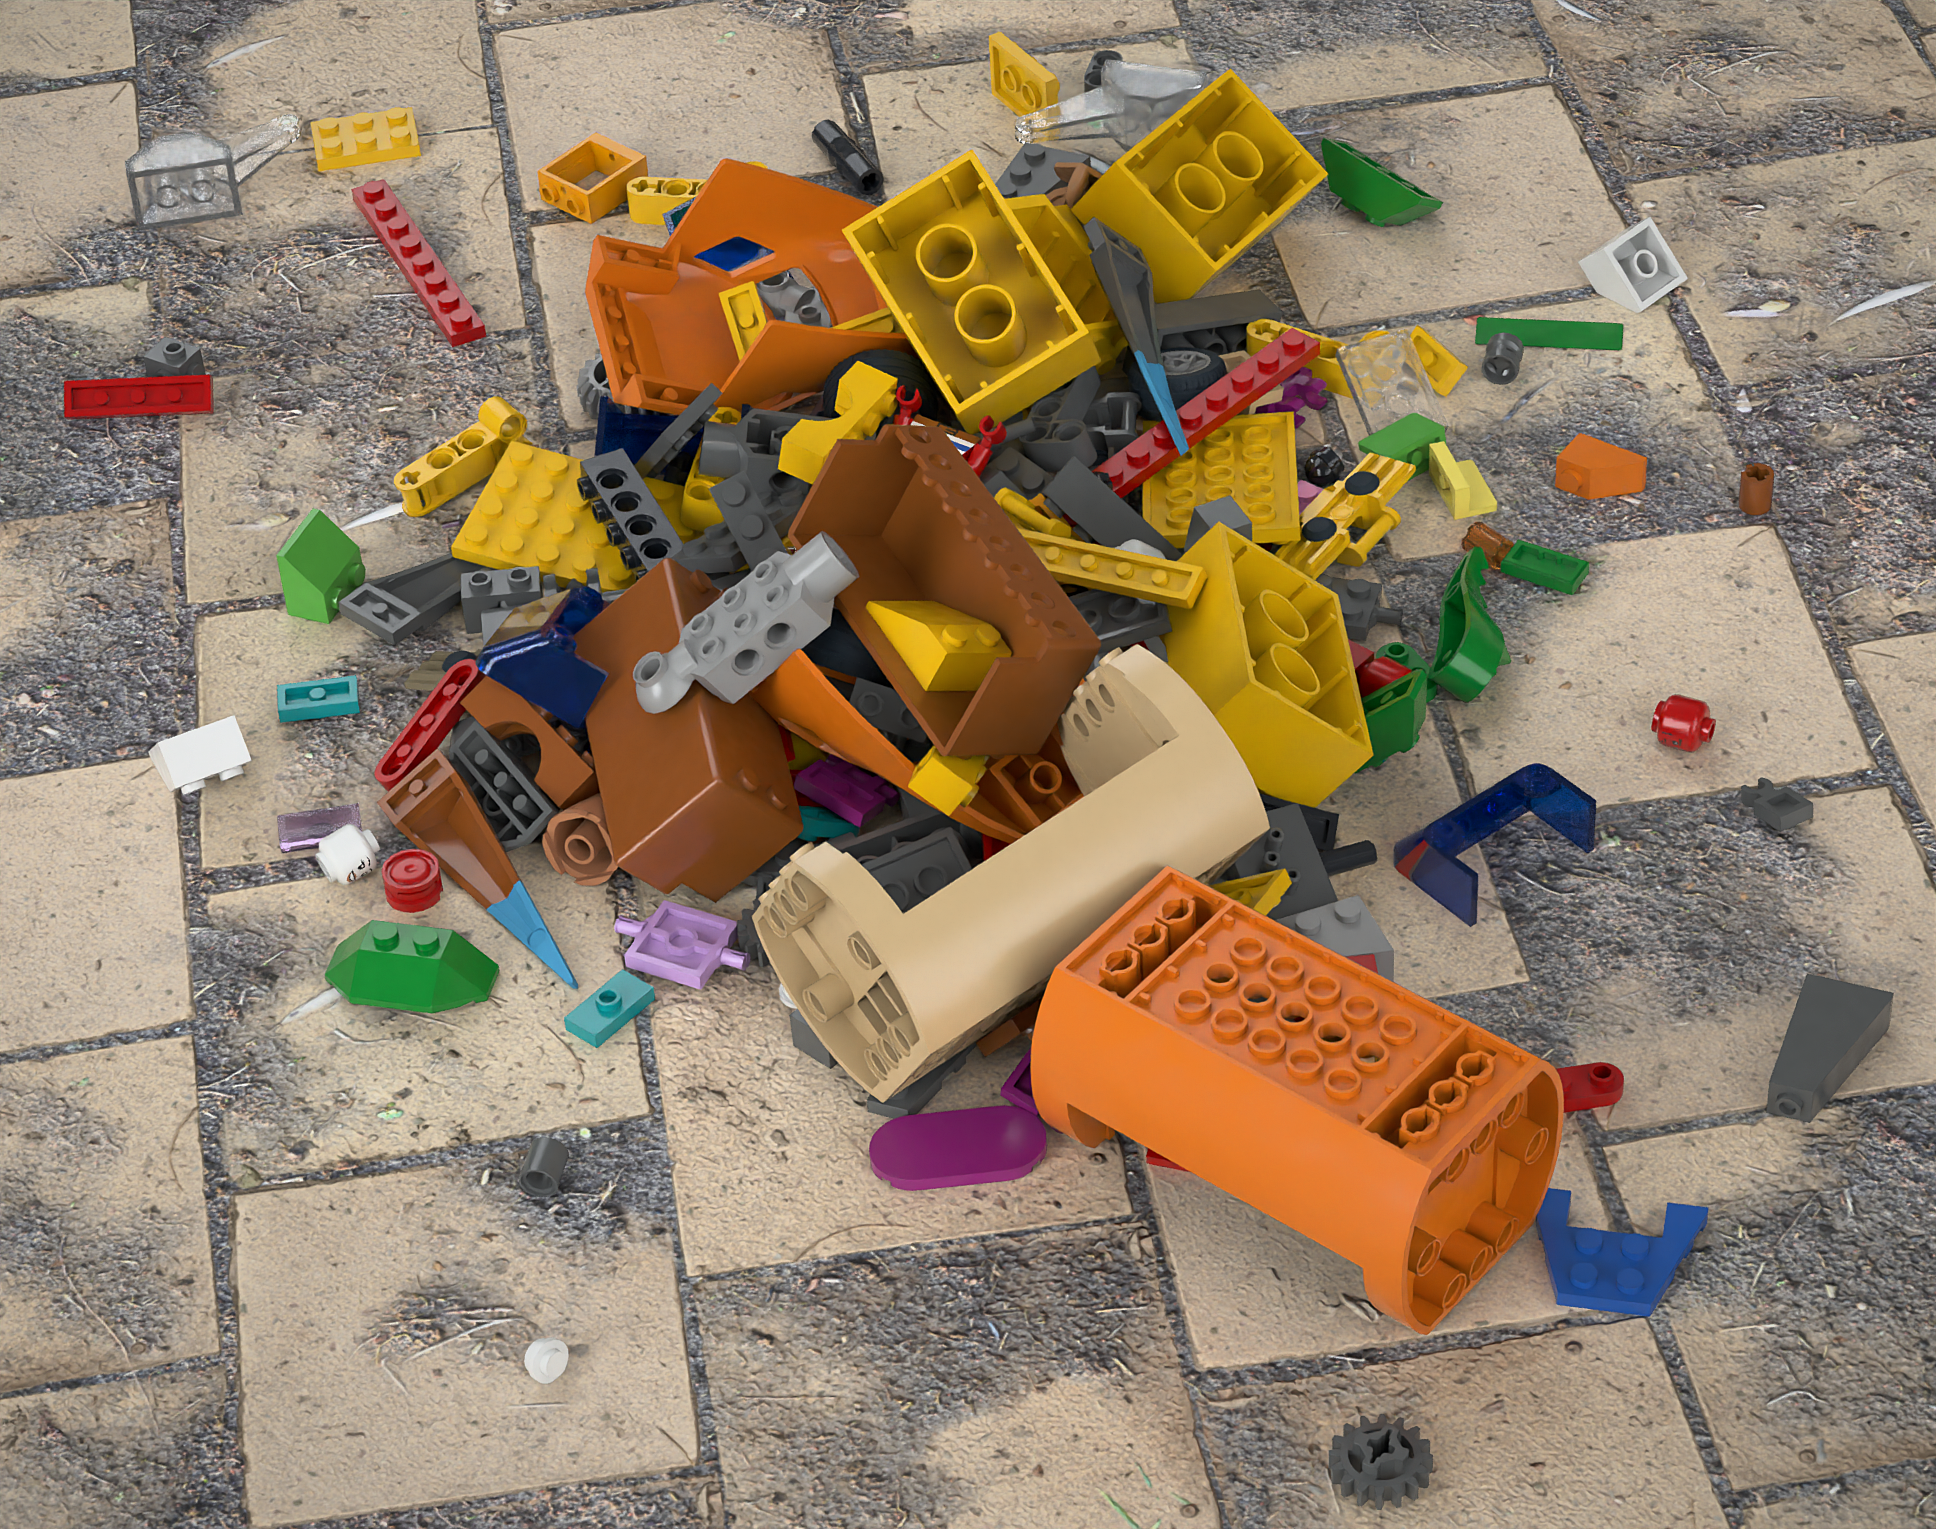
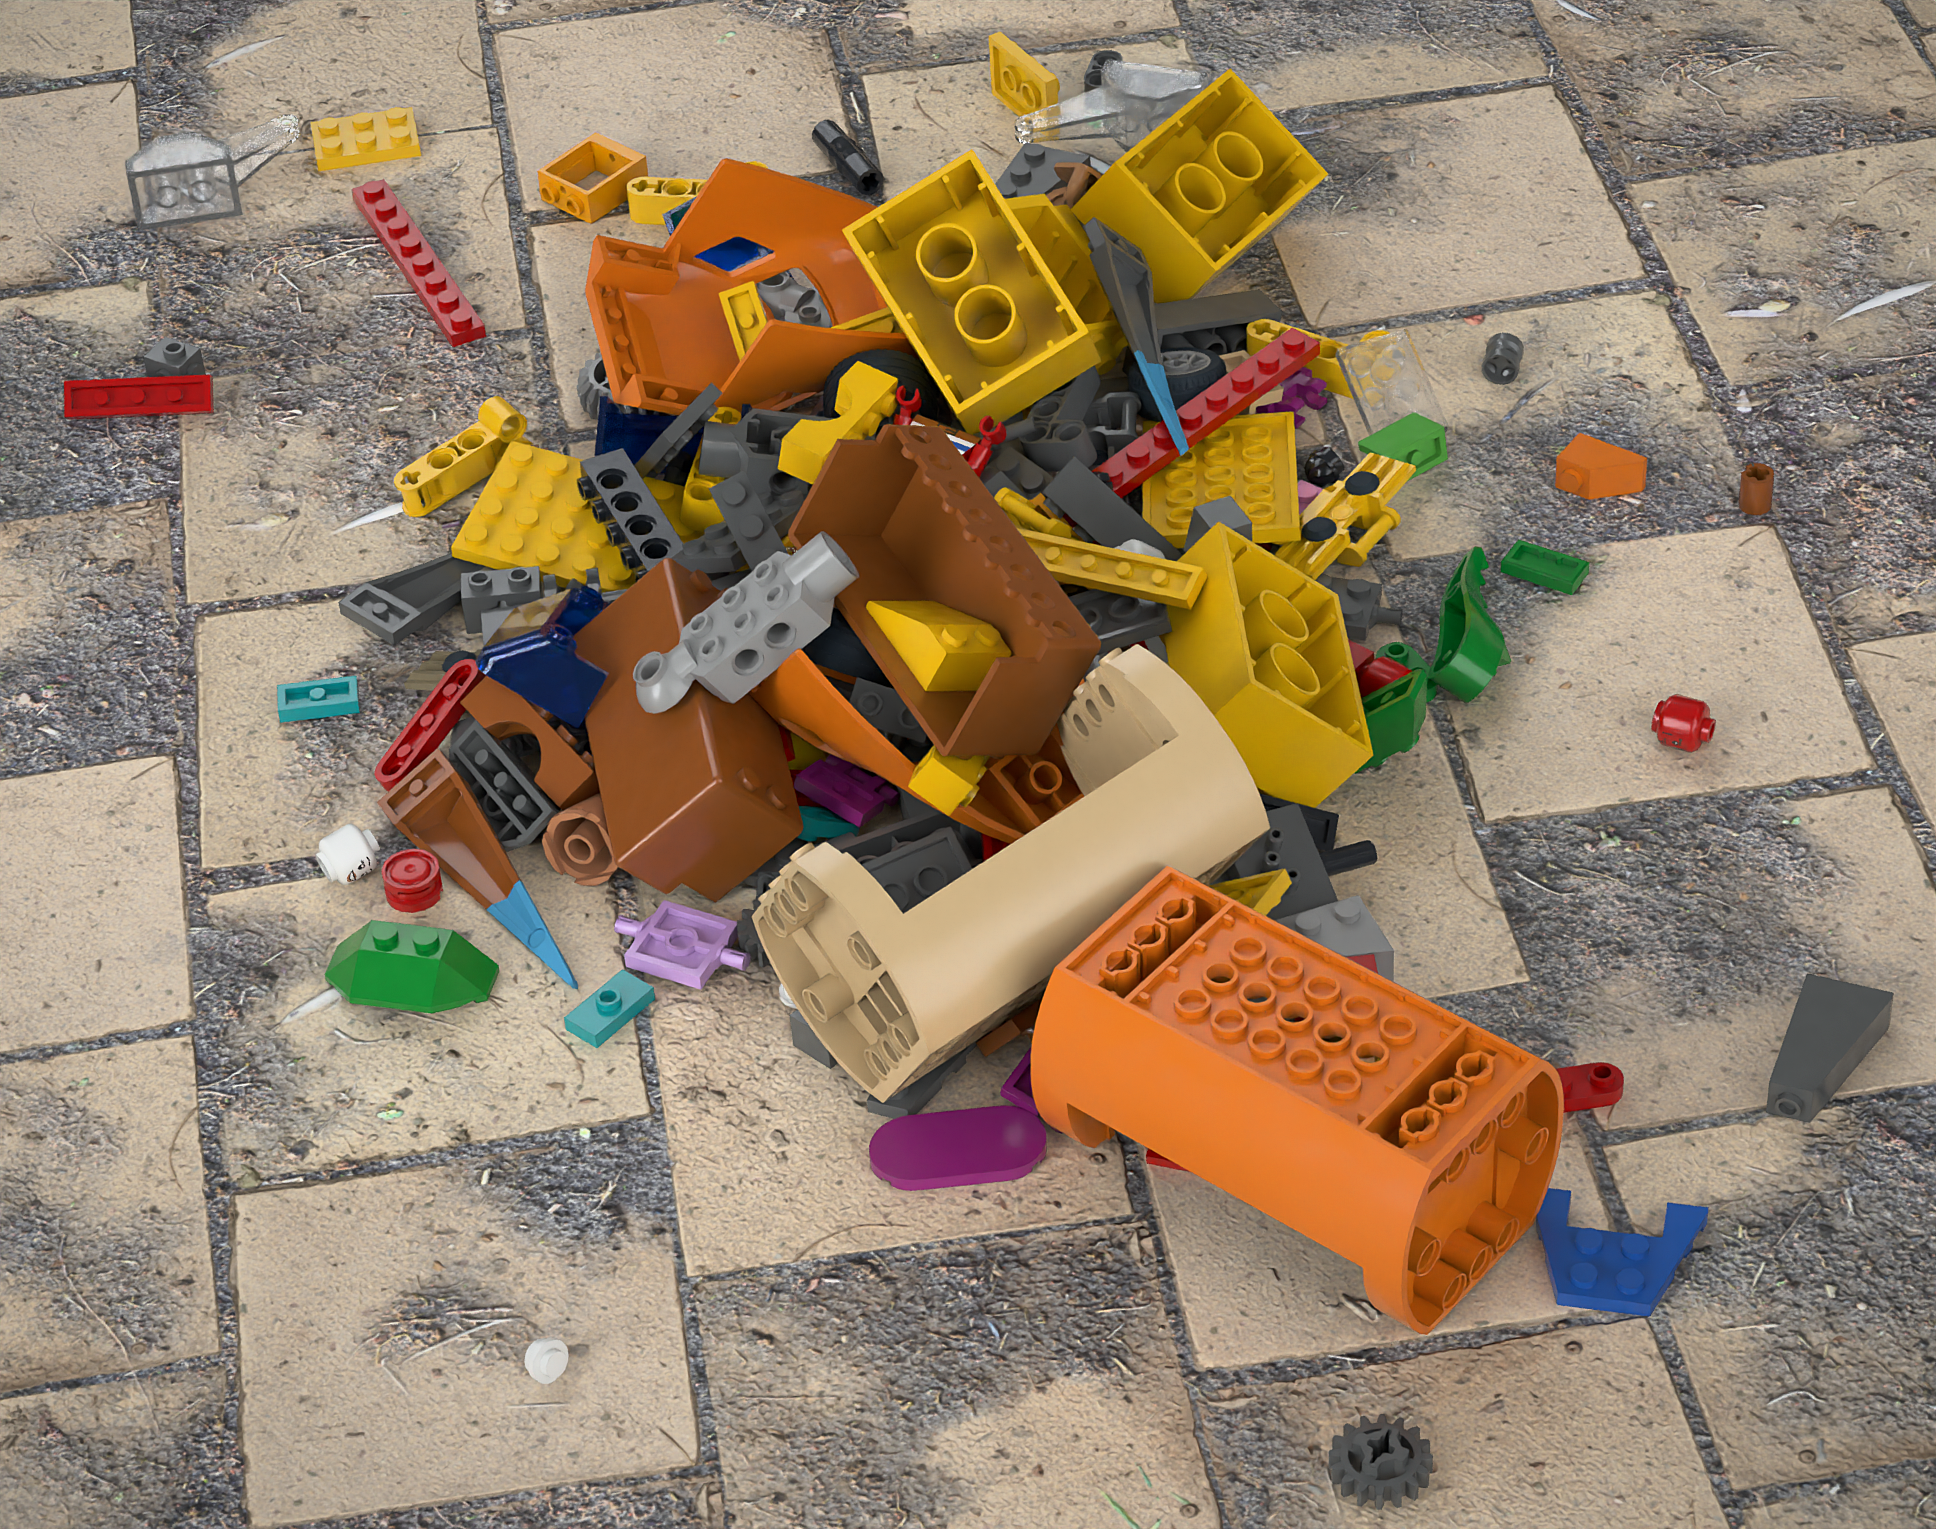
(200, 755): white slope -> none
(306, 828): clear purple plate -> none
(319, 568): bright green slope -> none
(543, 1167): dark grey beam -> none
(1373, 187): green wedge -> none
(1430, 852): clear blue windscreen -> none
(1439, 363): yellow plate -> none
(1459, 483): light yellow panel -> none
(1493, 543): clear orange piece -> none
(1553, 333): green sticker -> none
(1634, 267): white slope -> none
(1778, 808): dark grey plate -> none

